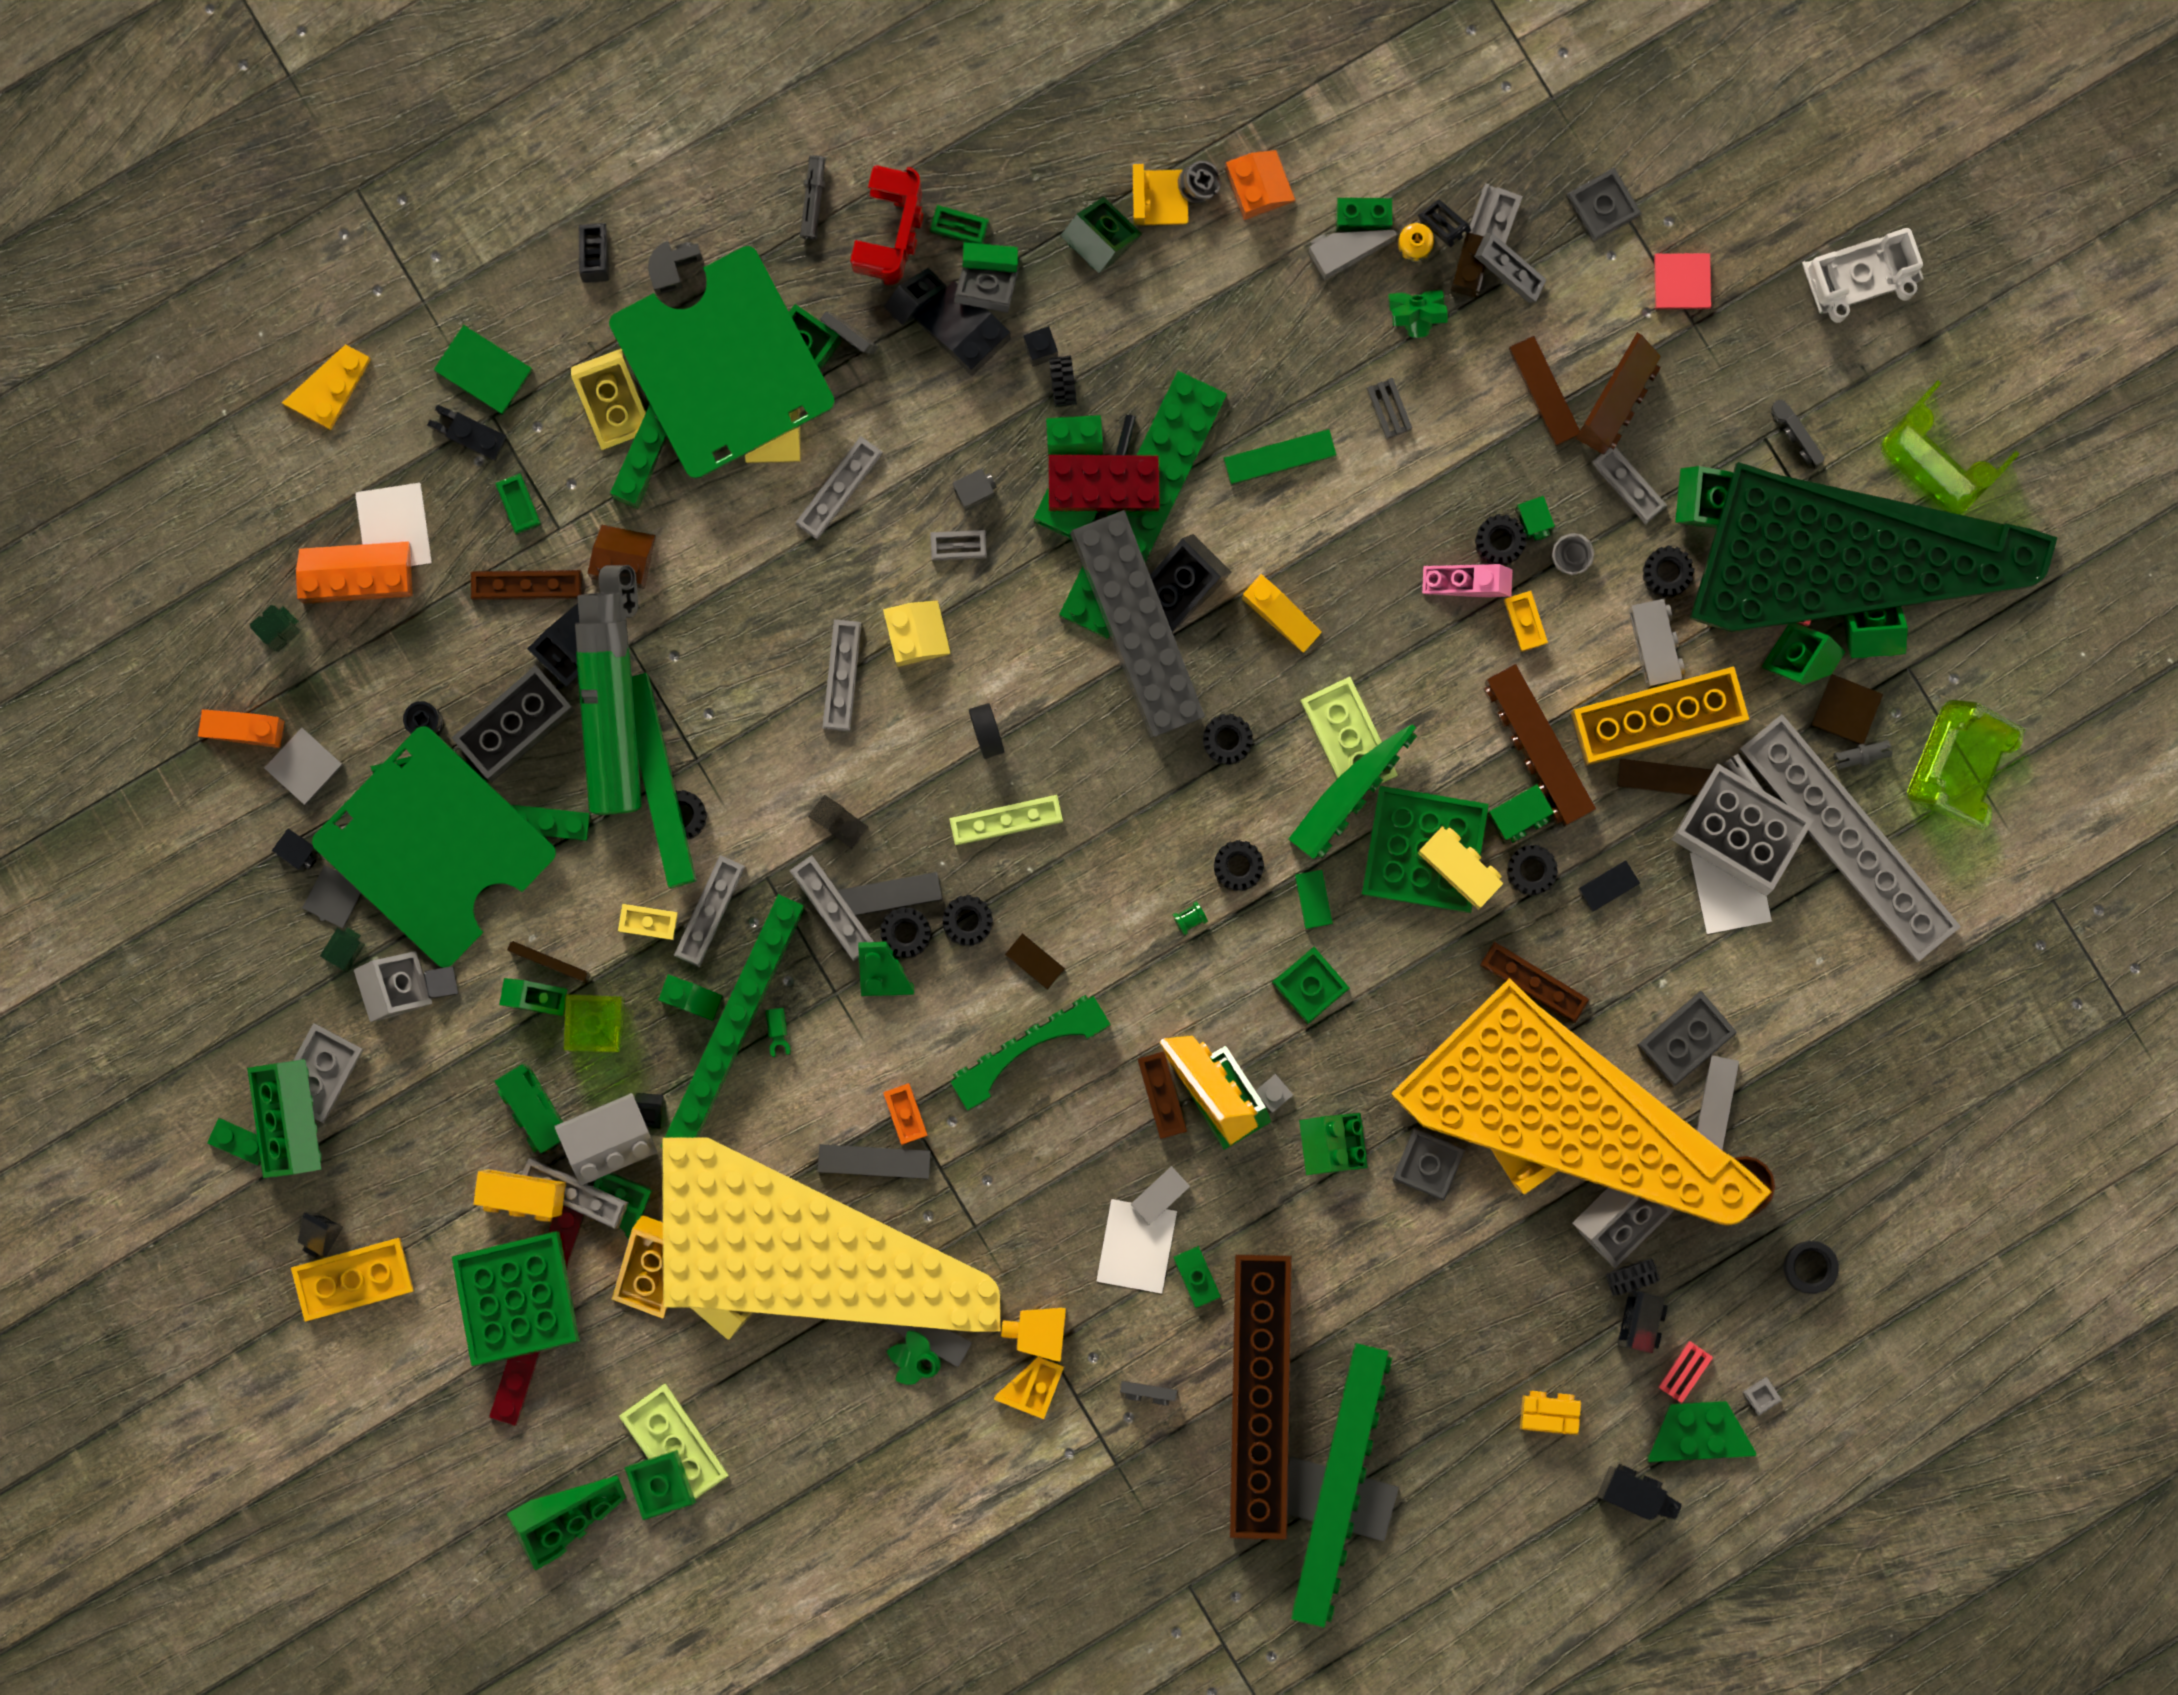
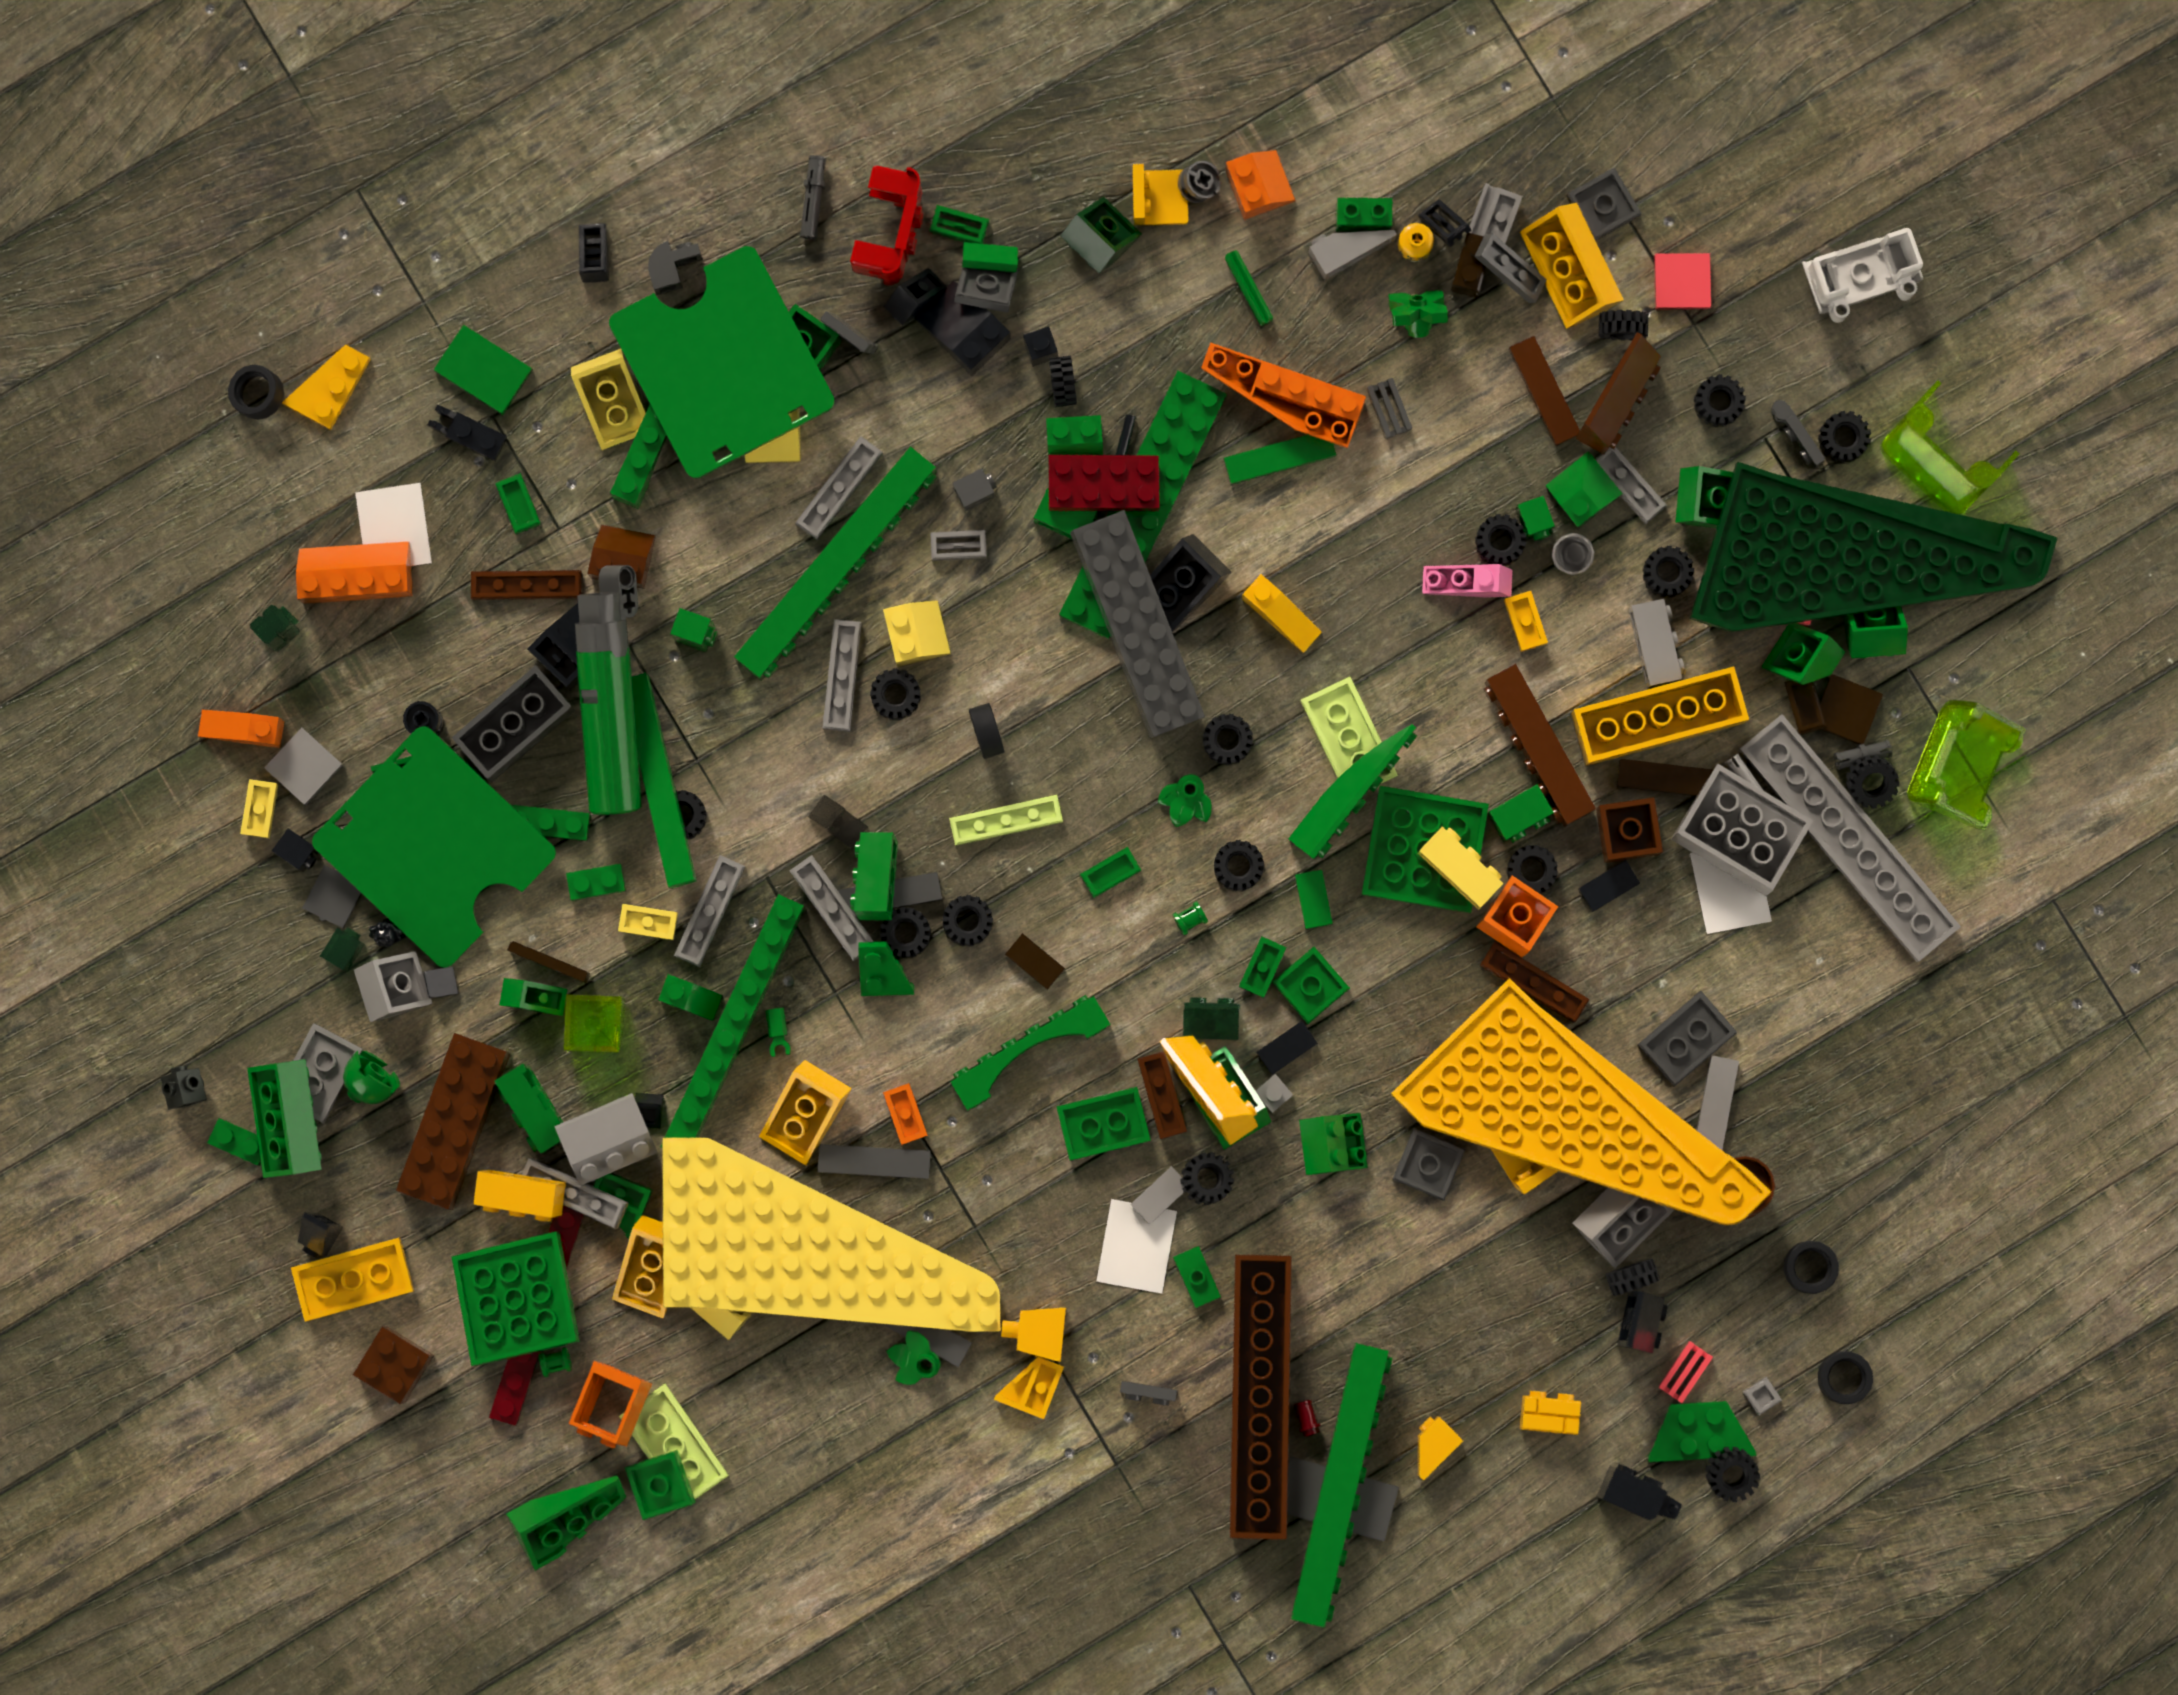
(183, 1087): none -> pearl dark grey brick
(241, 379): none -> black tyre
(259, 808): none -> light yellow plate
(368, 1080): none -> green cylinder
(385, 933): none -> black plant
(393, 1365): none -> reddish brown brick
(453, 1122): none -> reddish brown brick
(555, 1362): none -> green bush
(590, 1394): none -> orange window
(596, 882): none -> green plate
(693, 630): none -> green brick
(804, 1112): none -> yellow slope
(836, 563): none -> green brick
(874, 876): none -> green brick
(895, 677): none -> black tyre
(1103, 1123): none -> green plate
(1110, 872): none -> green tile
(1184, 804): none -> green plate
(1211, 1020): none -> clear green bracket
(1219, 1167): none -> black tyre
(1248, 288): none -> green axle
(1262, 967): none -> green plate
(1286, 1047): none -> black tile
(1289, 396): none -> orange wedge
(1307, 1418): none -> dark red pin
(1435, 1445): none -> yellow slope
(1517, 917): none -> orange slope
(1571, 264): none -> yellow slope
(1583, 489): none -> green slope
(1622, 324): none -> black tyre
(1629, 830): none -> reddish brown brick
(1714, 416): none -> black tyre
(1727, 1460): none -> black tyre
(1805, 707): none -> dark brown tile
(1856, 425): none -> black tyre
(1860, 1362): none -> black tyre
(1865, 768): none -> black tyre

